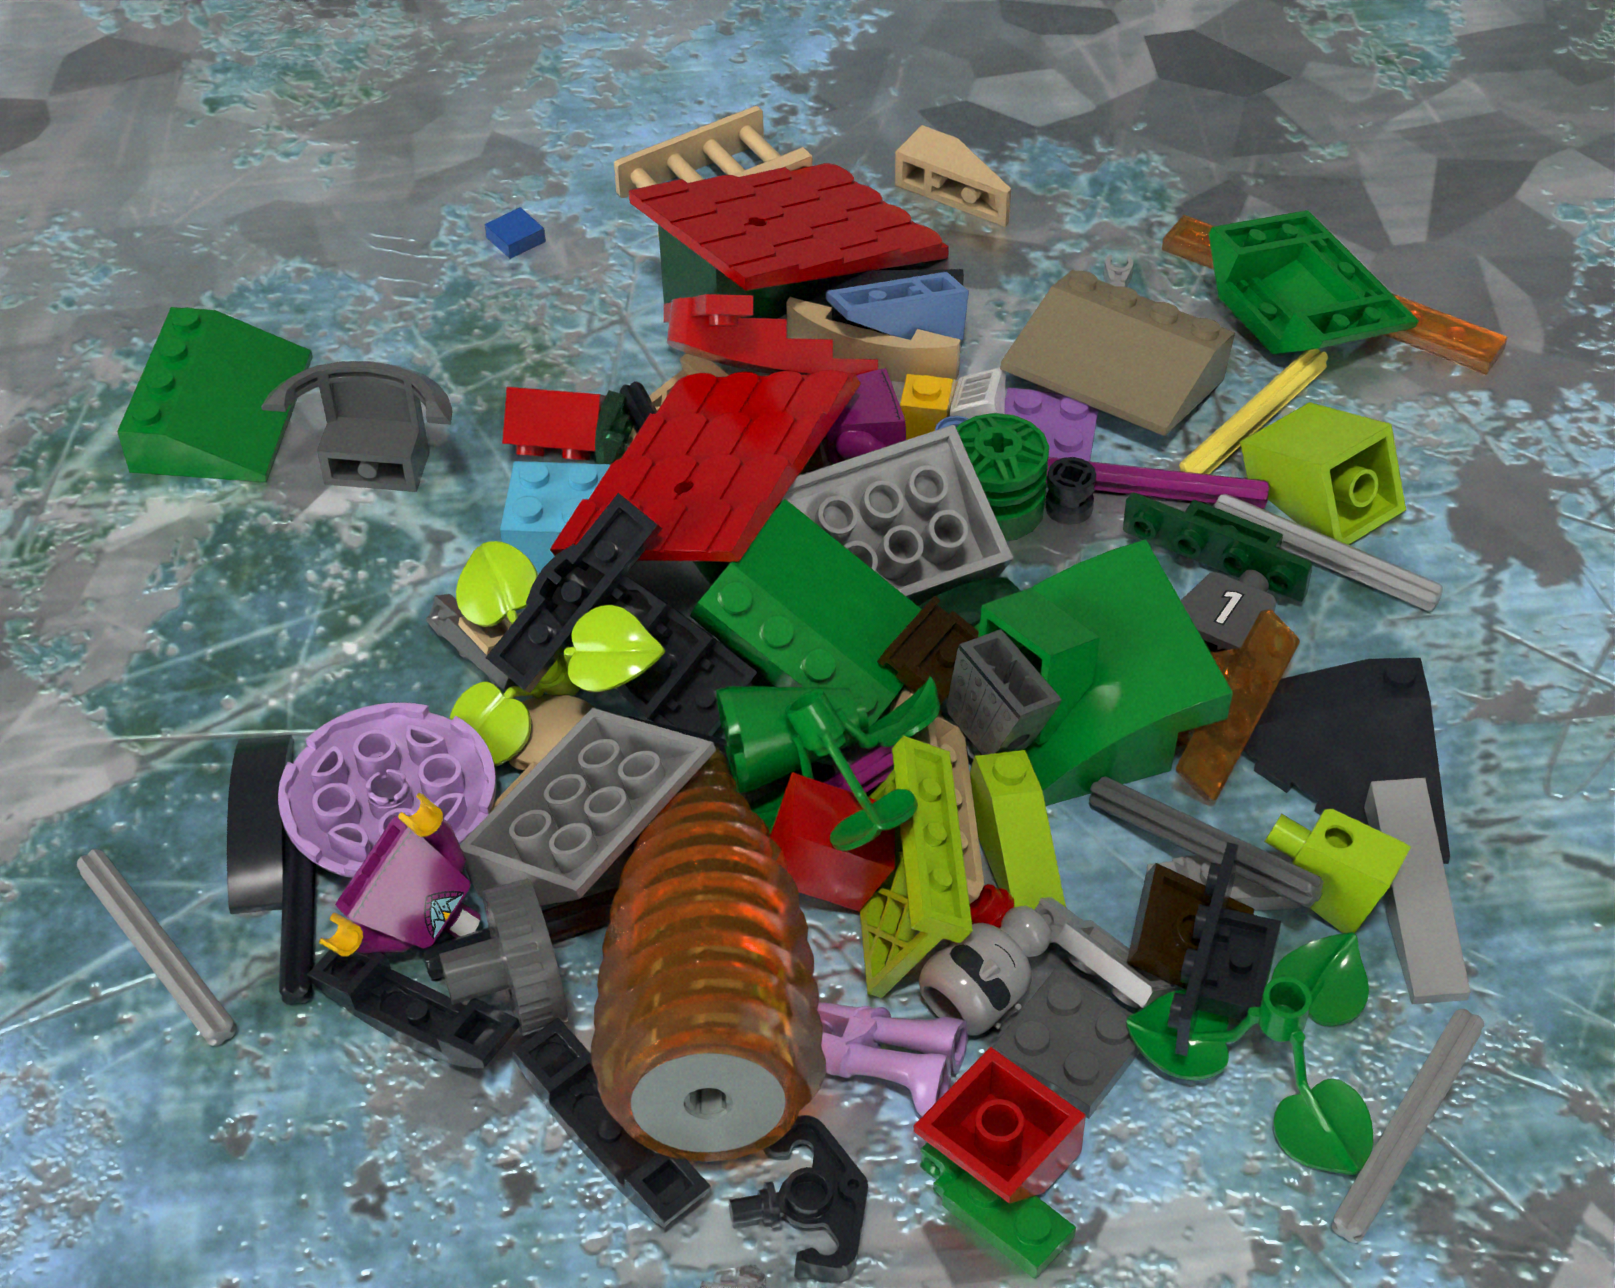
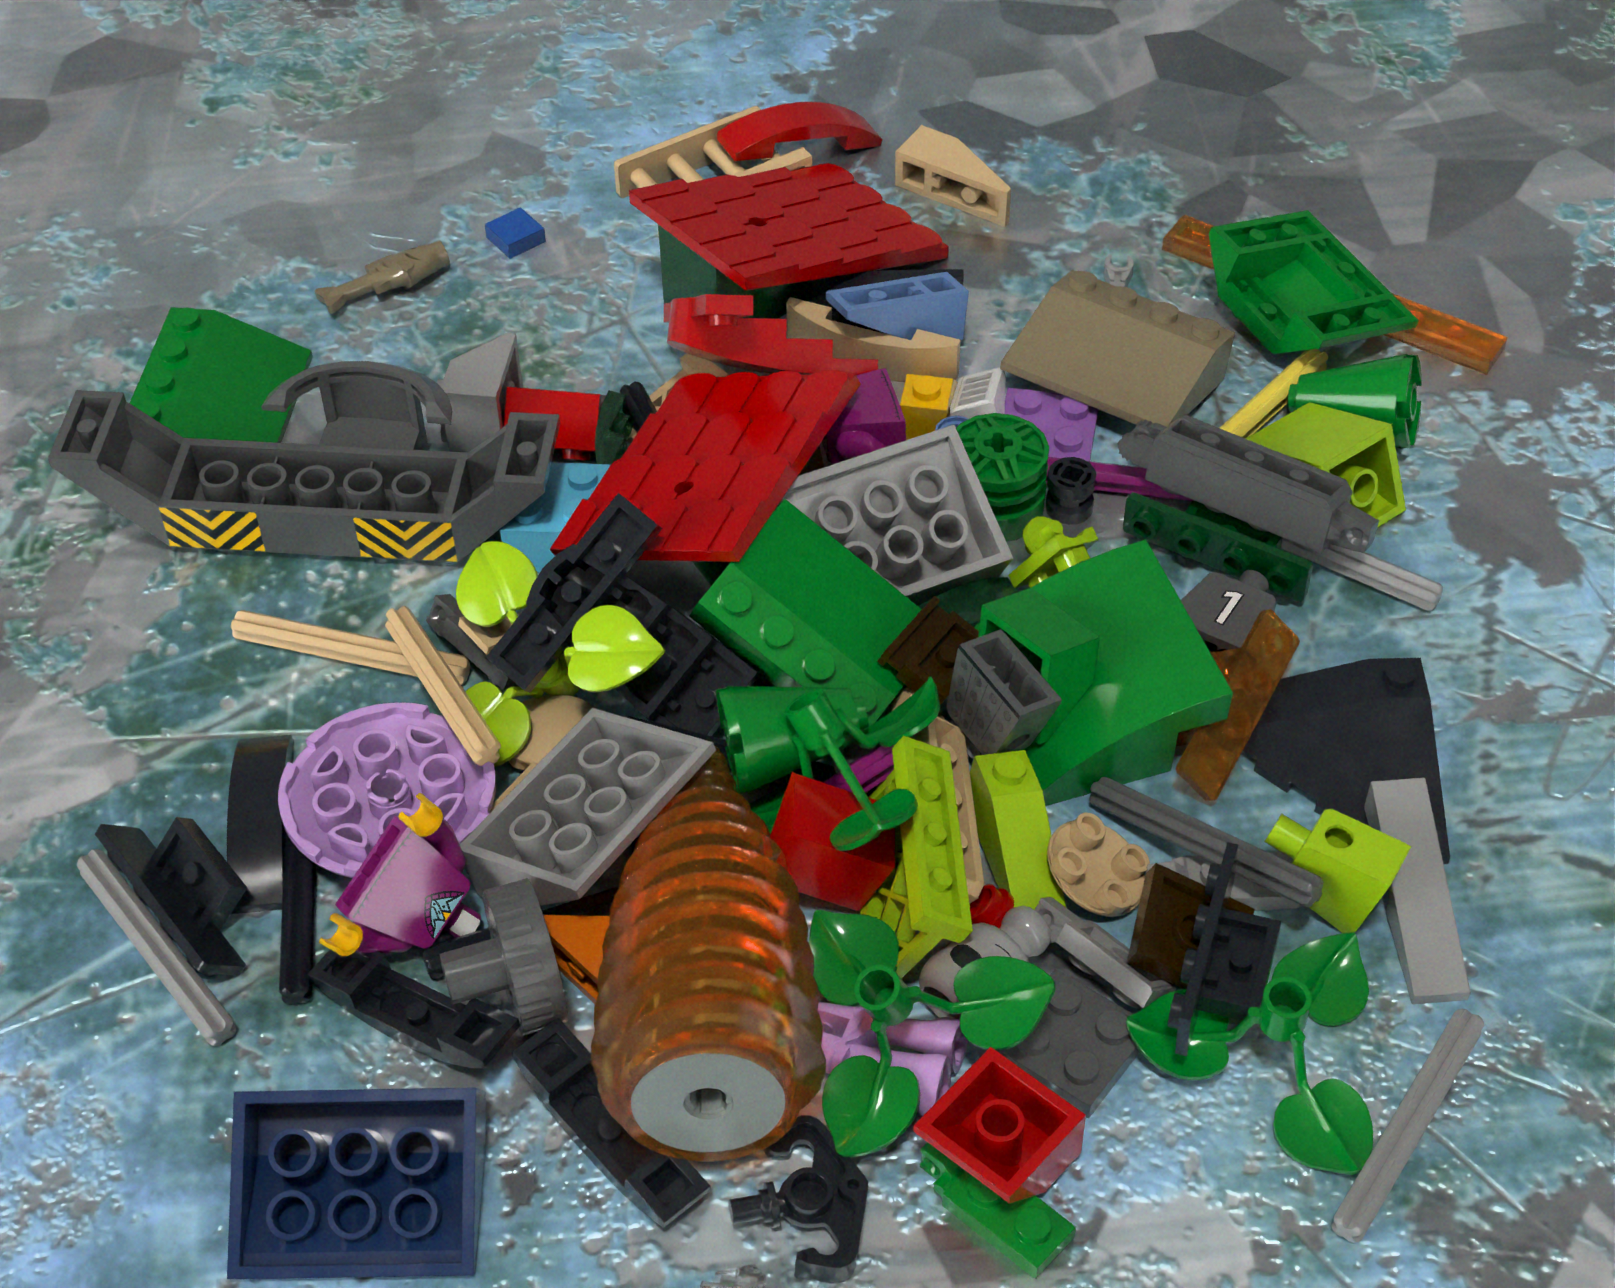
(185, 888): none -> black bracket
(302, 494): none -> dark grey slope
(333, 644): none -> tan axle
(356, 1183): none -> dark blue slope
(388, 273): none -> dark tan animal
(443, 686): none -> tan axle
(477, 391): none -> light grey slope
(578, 948): none -> orange slope
(758, 132): none -> red slope
(856, 965): none -> green plant
(1050, 551): none -> lime hips
(1097, 866): none -> tan dish
(1250, 483): none -> dark grey hinge
(1372, 389): none -> green cone

